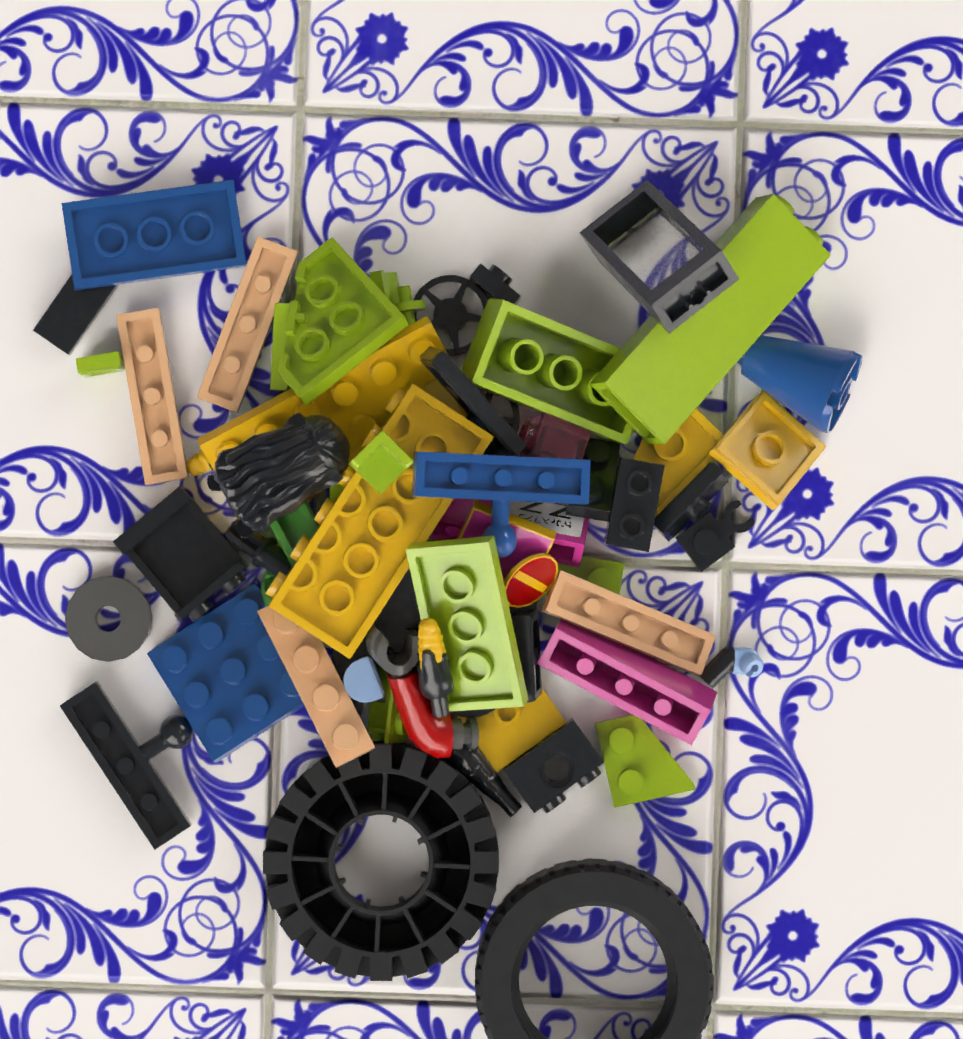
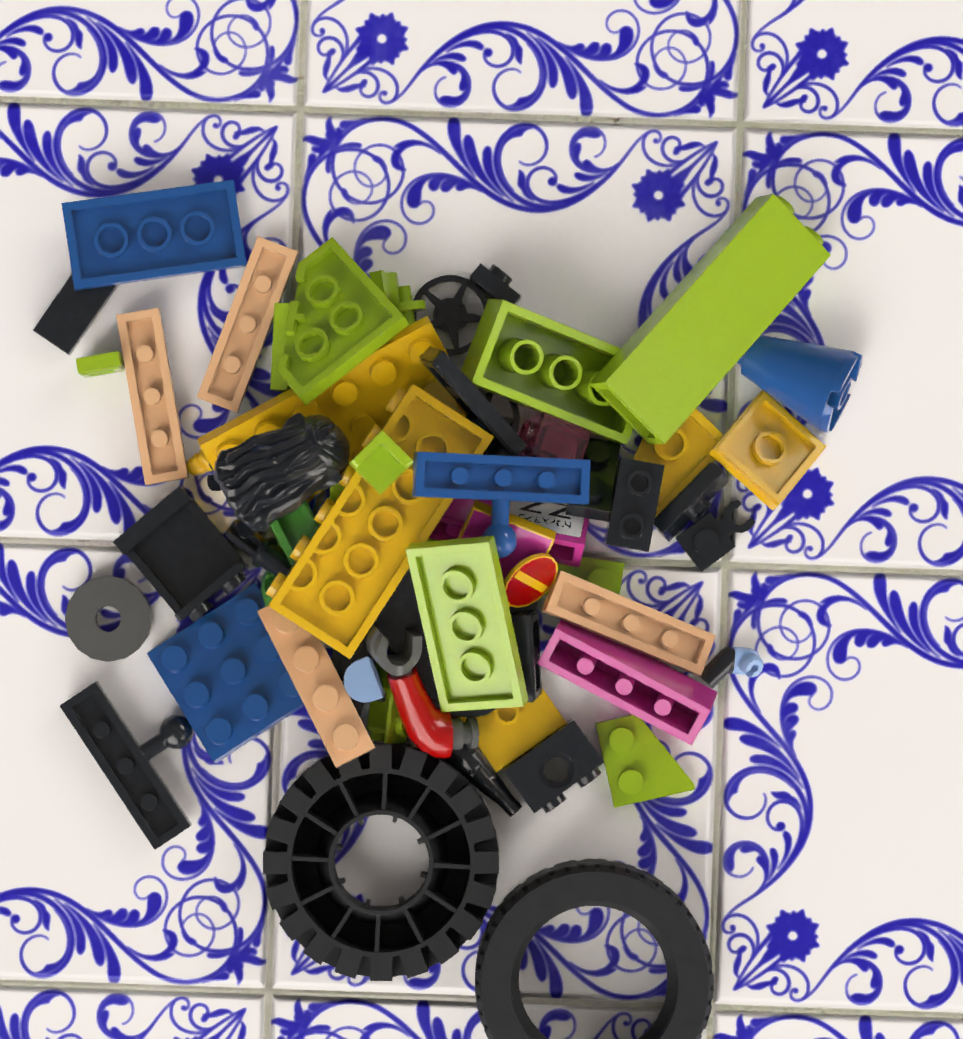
(434, 670): black piece -> none
(659, 256): black window -> none

